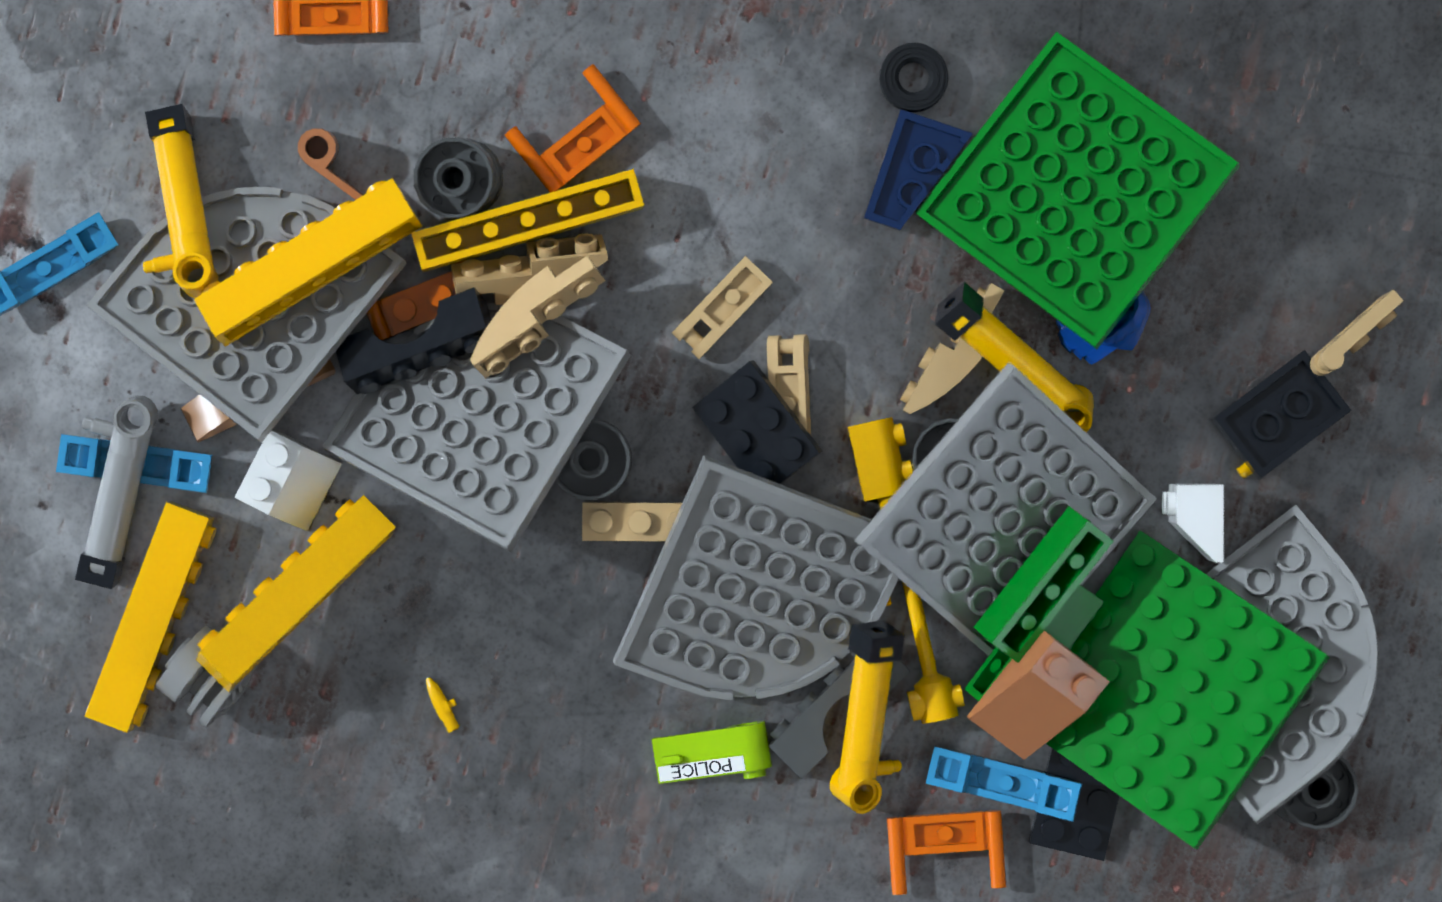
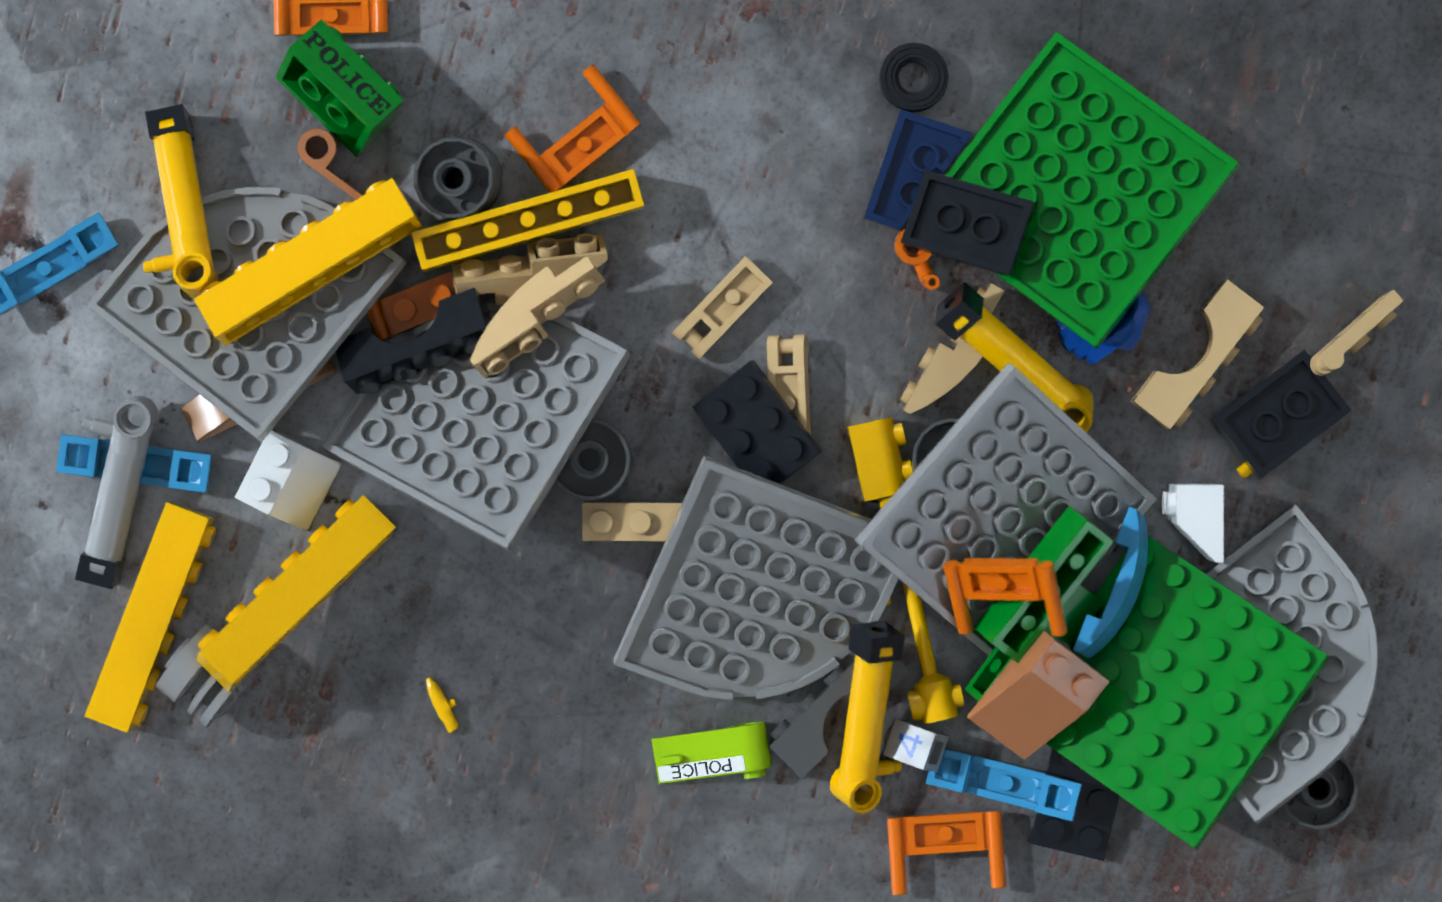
(339, 87): none -> green brick
(915, 745): none -> light grey brick
(920, 262): none -> orange plate
(968, 223): none -> black plate
(1003, 581): none -> orange plate
(1098, 632): none -> dark azure slope
(1227, 317): none -> tan arch

